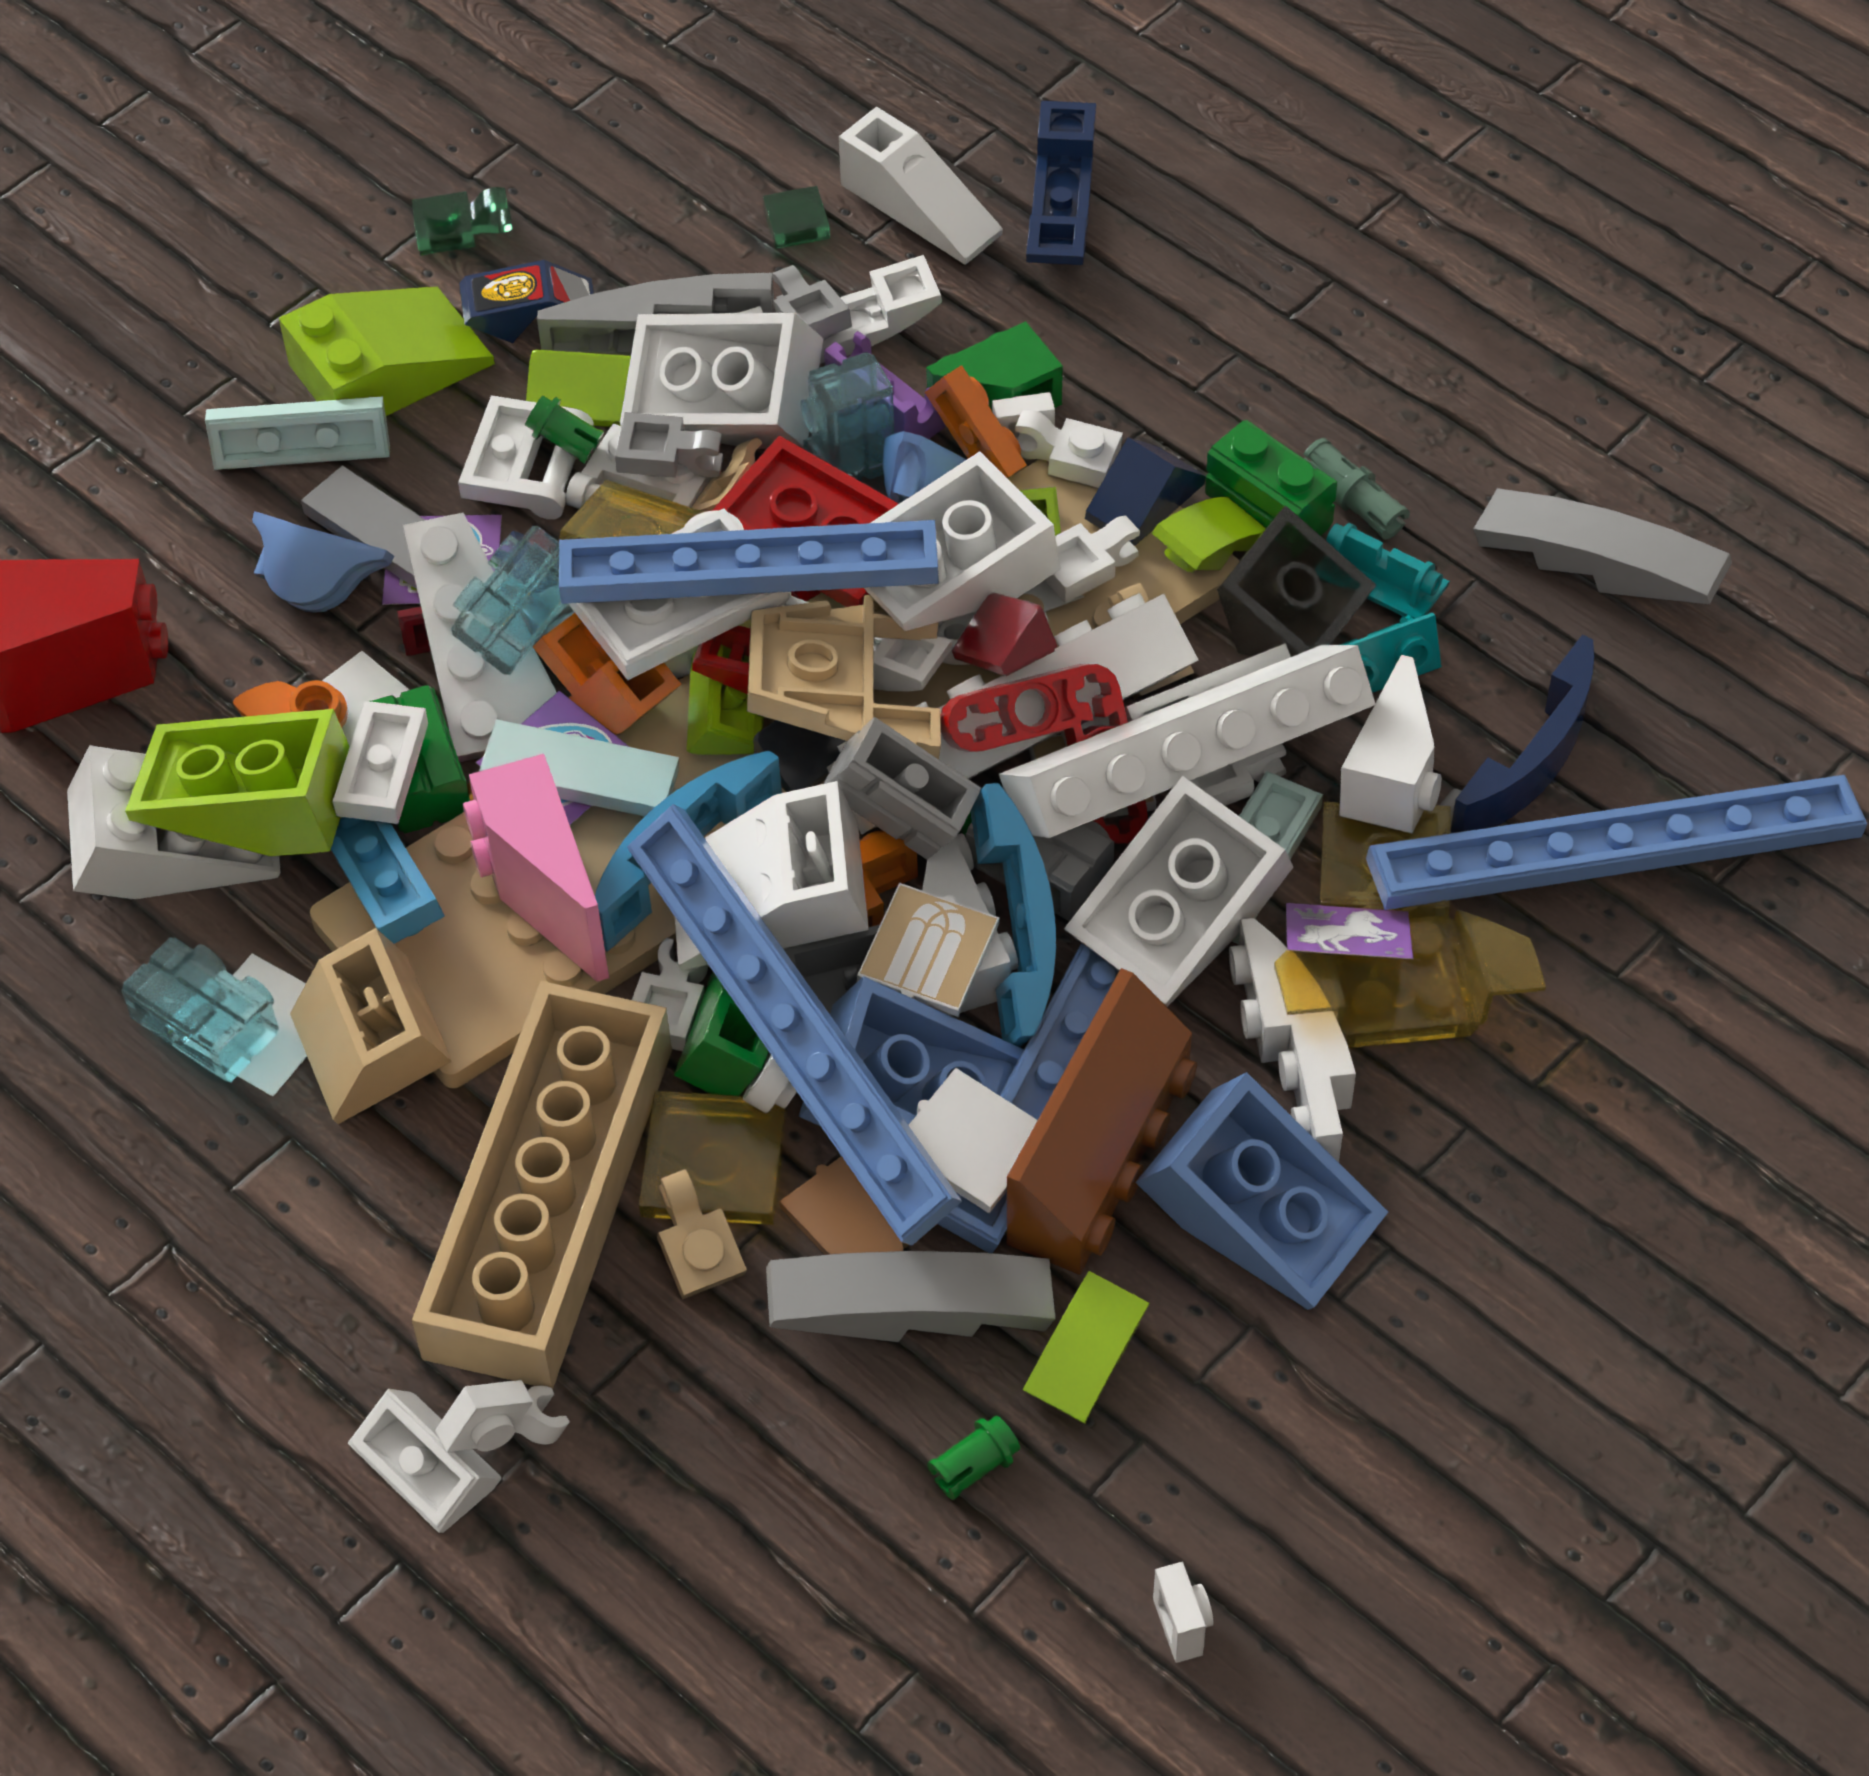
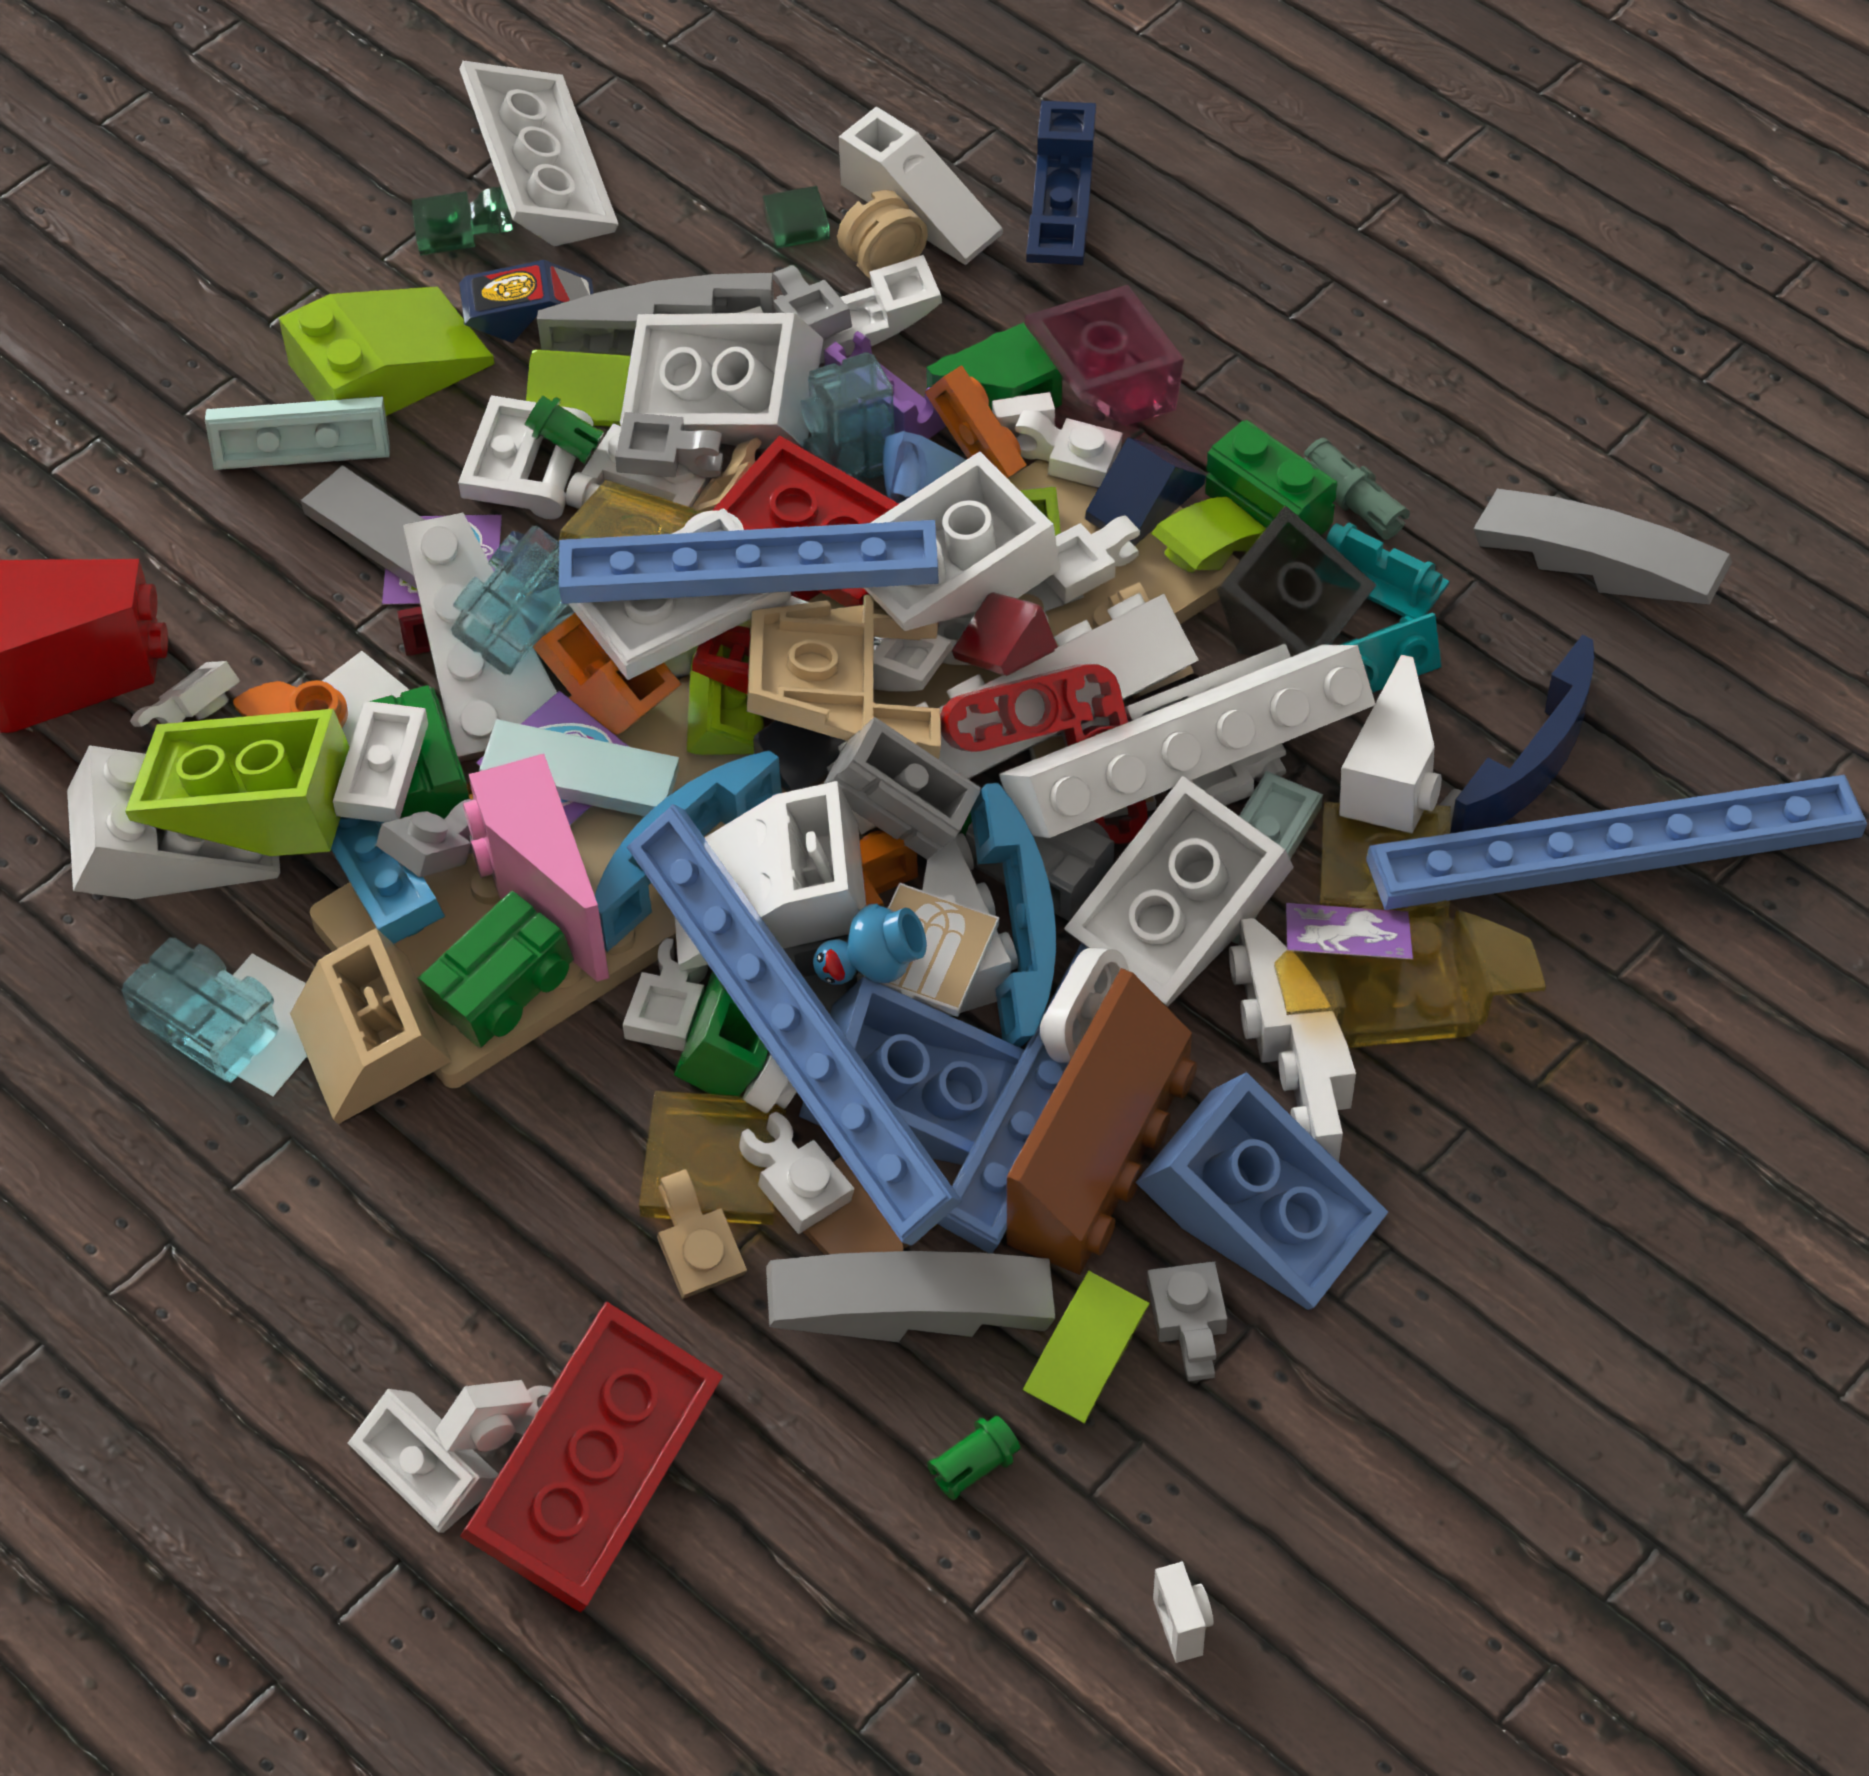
(195, 695): none -> white plate
(313, 566): medium blue hat -> none
(427, 841): none -> light grey plate
(497, 970): none -> green brick
(539, 152): none -> white slope
(543, 1186): tan brick -> none
(592, 1457): none -> red plate
(797, 1181): none -> white plate
(877, 946): none -> dark azure animal
(881, 232): none -> tan wheel
(972, 1137): white piece -> none
(1079, 1001): none -> white plate
(1111, 354): none -> clear pink slope
(1189, 1309): none -> light grey plate

